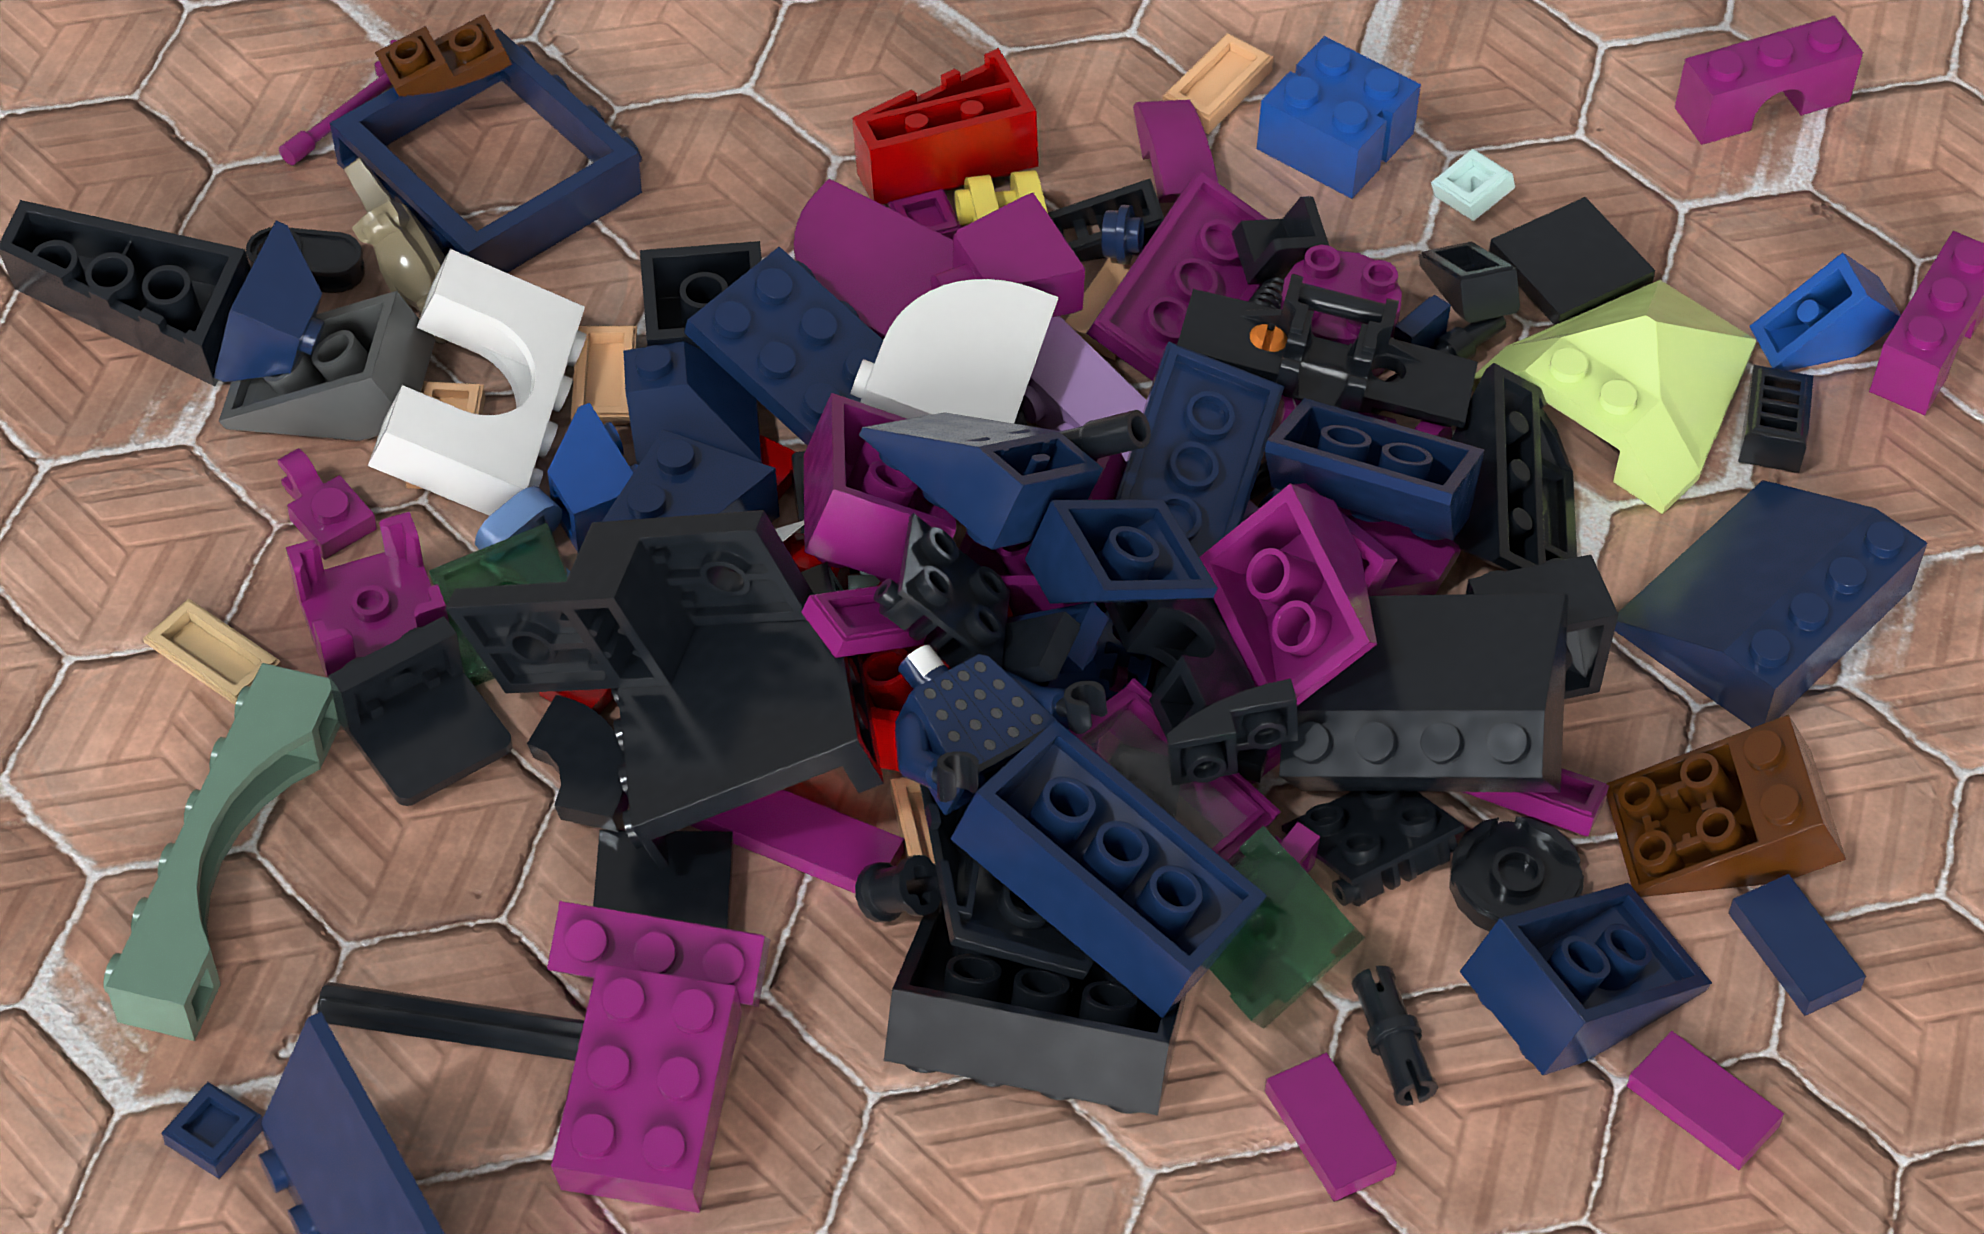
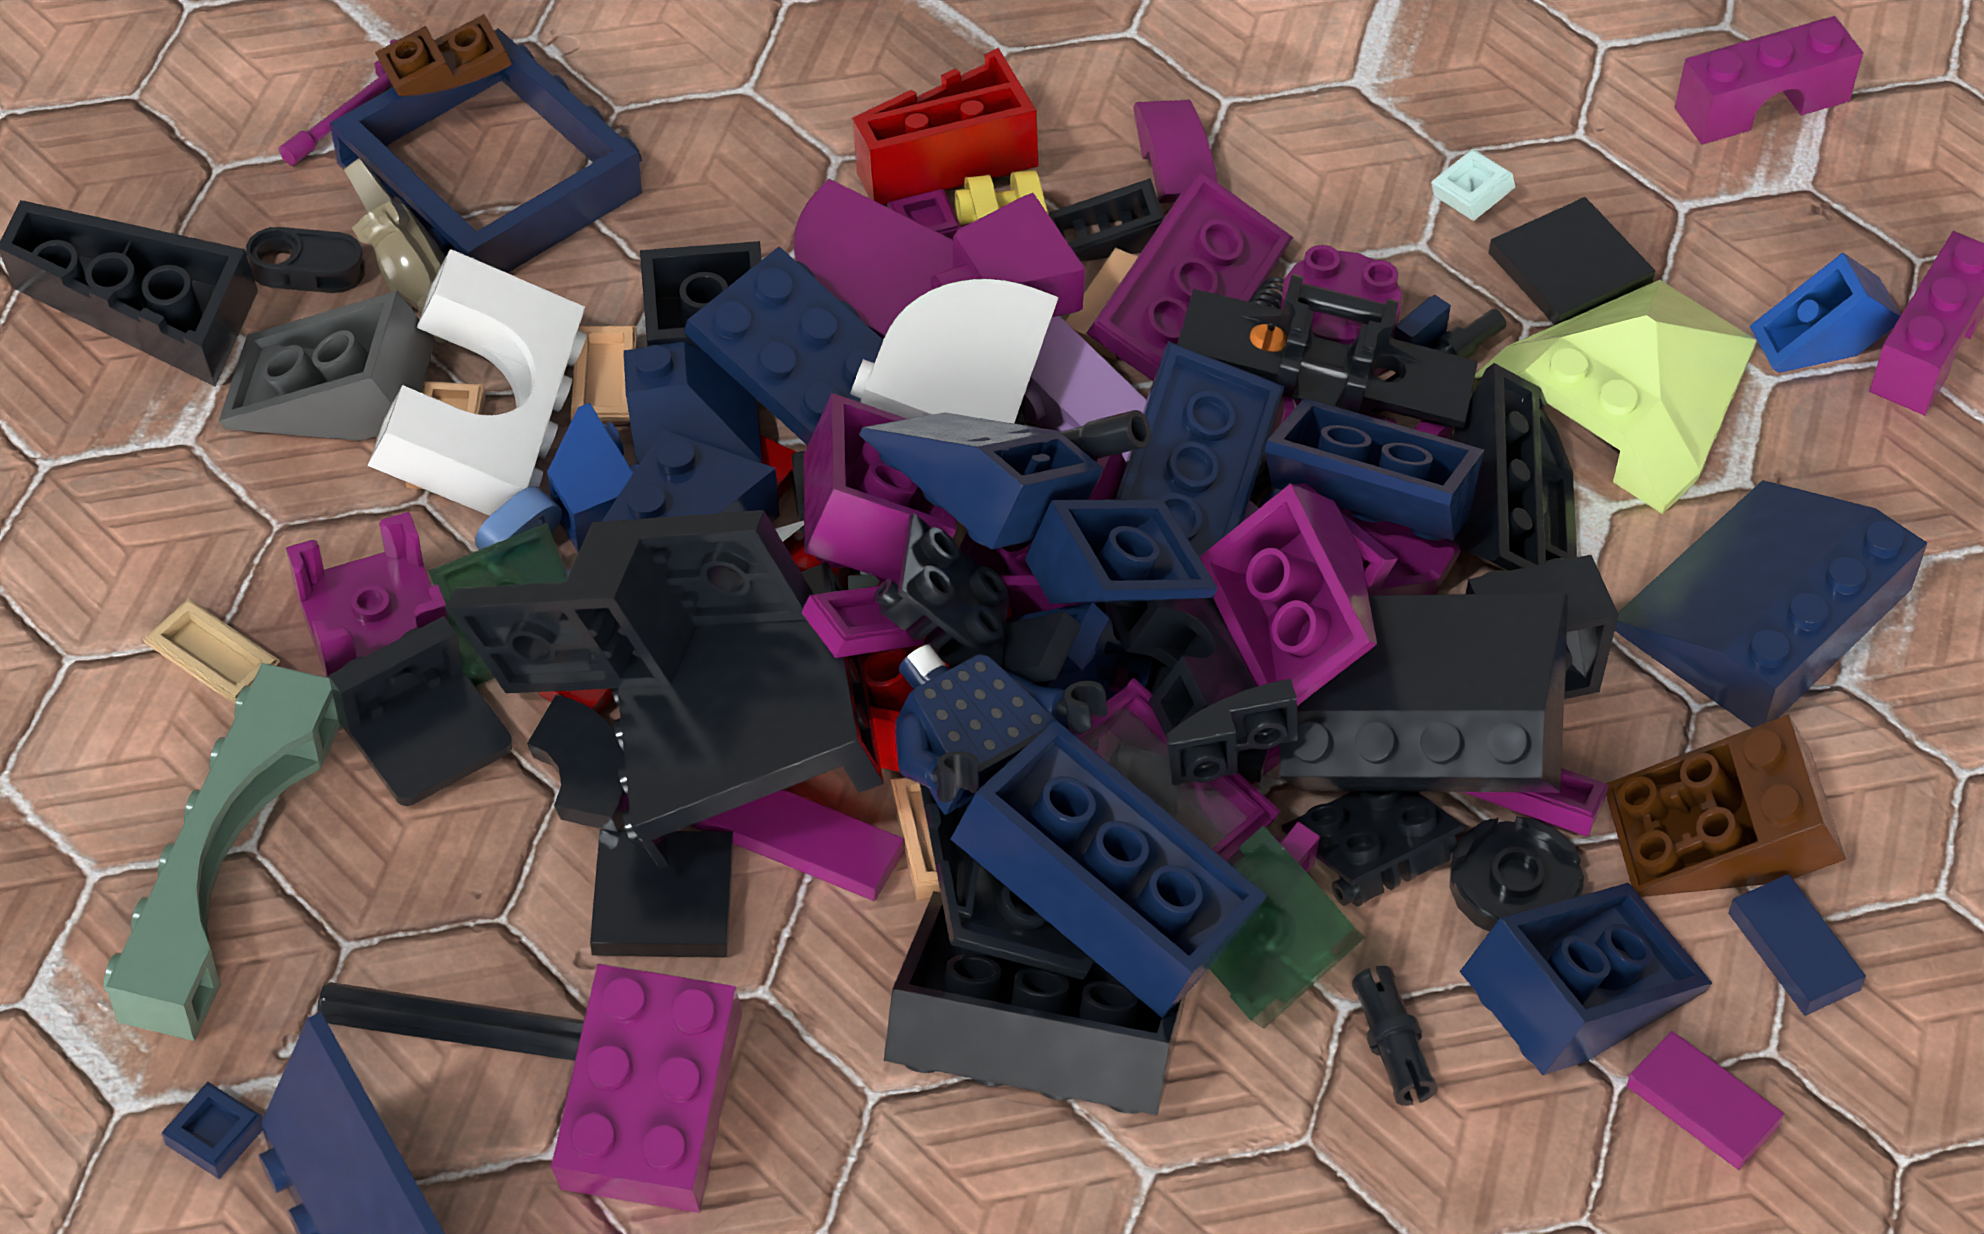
(271, 313): dark blue slope -> none
(322, 510): magenta plate -> none
(657, 945): magenta brick -> none
(889, 890): black bush -> none
(1122, 234): dark blue plate -> none
(1222, 79): light nougat tile -> none
(1275, 245): black panel -> none
(1330, 1126): magenta tile -> none
(1338, 116): blue piece -> none
(1473, 281): black slope -> none
(1769, 445): black slope -> none

